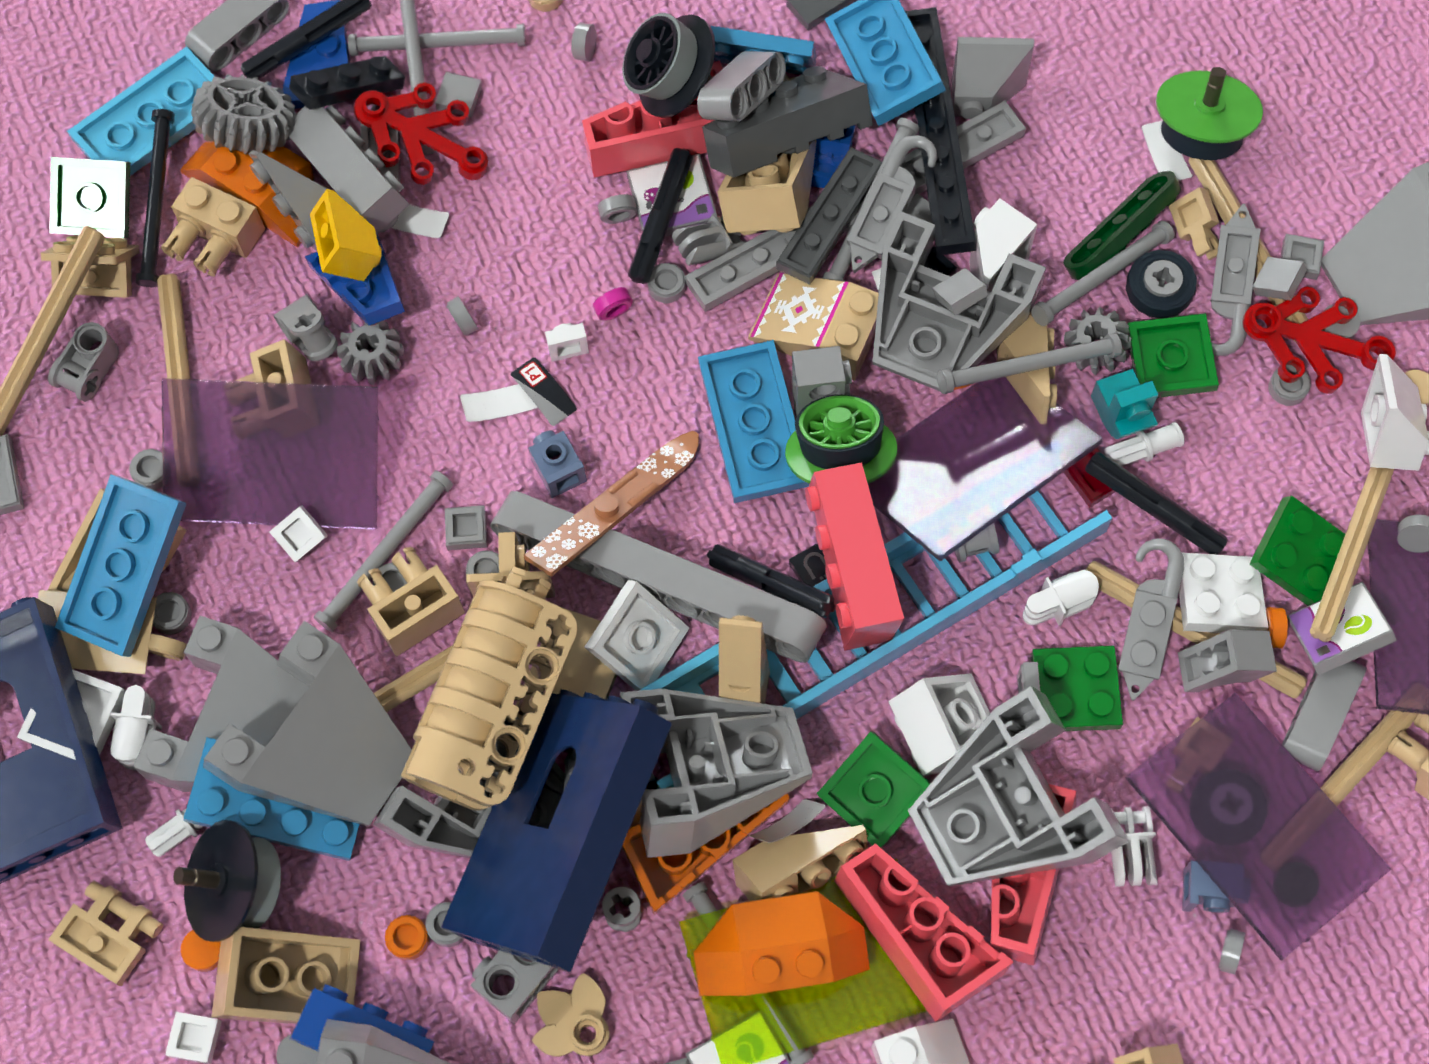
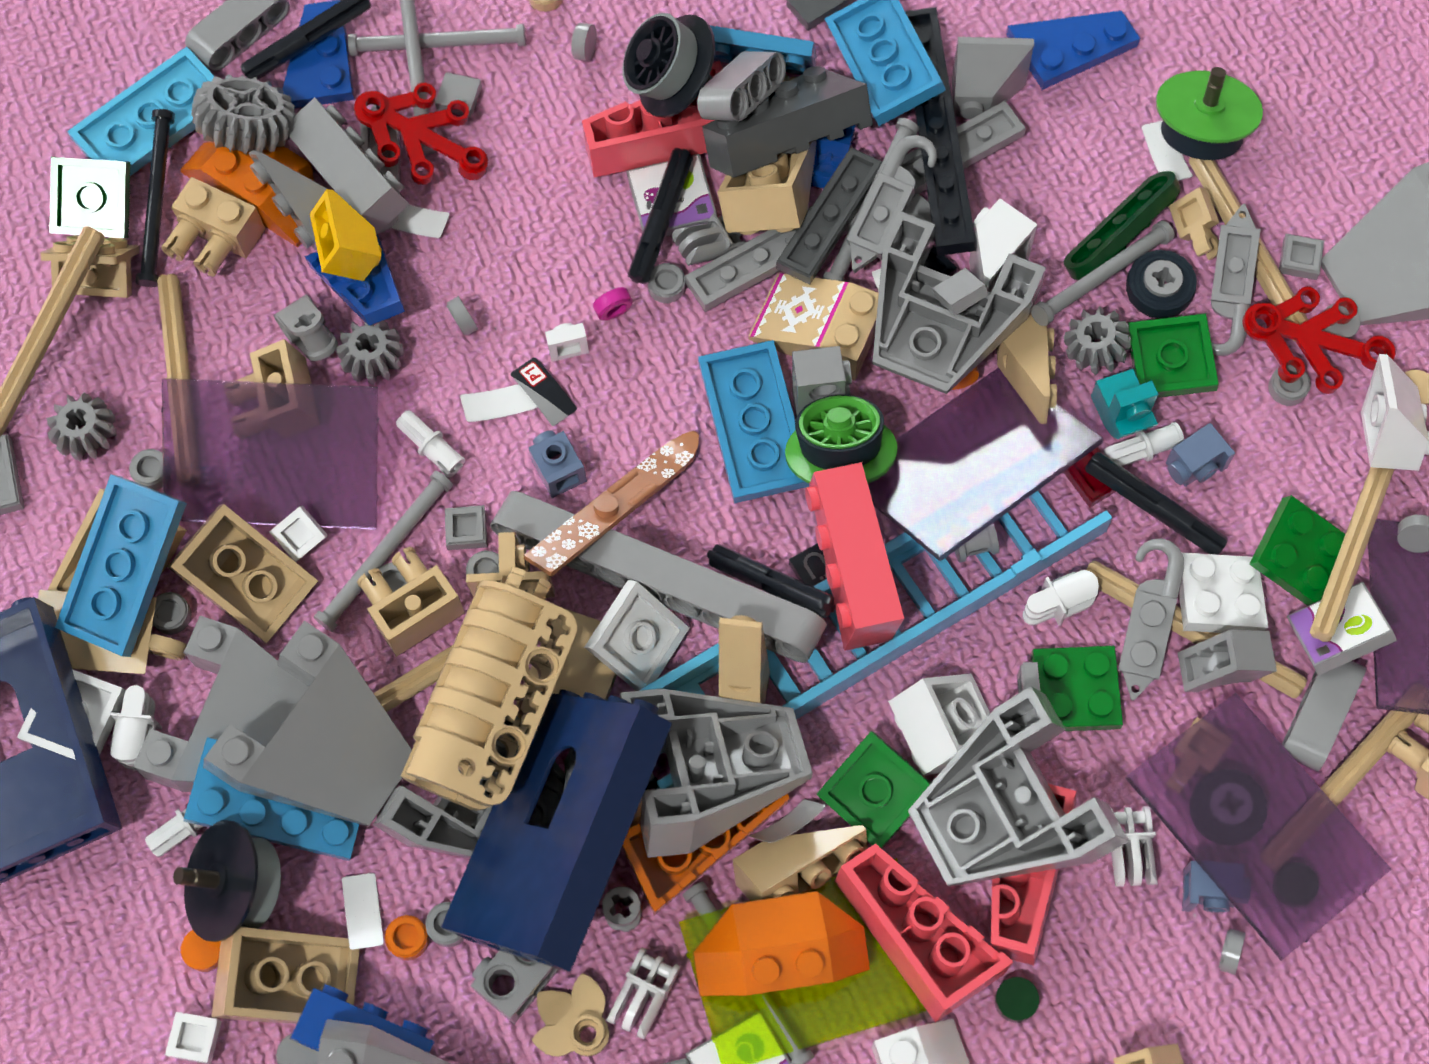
(66, 426): none -> light grey gear
(82, 364): light grey piece -> none
(98, 944): tan plate -> none
(242, 573): none -> tan slope
(346, 82): black plate -> none
(362, 911): none -> white sticker
(431, 444): none -> white axle
(617, 209): light grey tile -> none
(644, 990): none -> white arm
(1016, 999): none -> dark green tile
(1074, 44): none -> blue wing
(1109, 346): light grey bar -> none
(1199, 456): none -> sand blue brick
(1277, 626): orange tile -> none
(1279, 278): light grey tile -> none

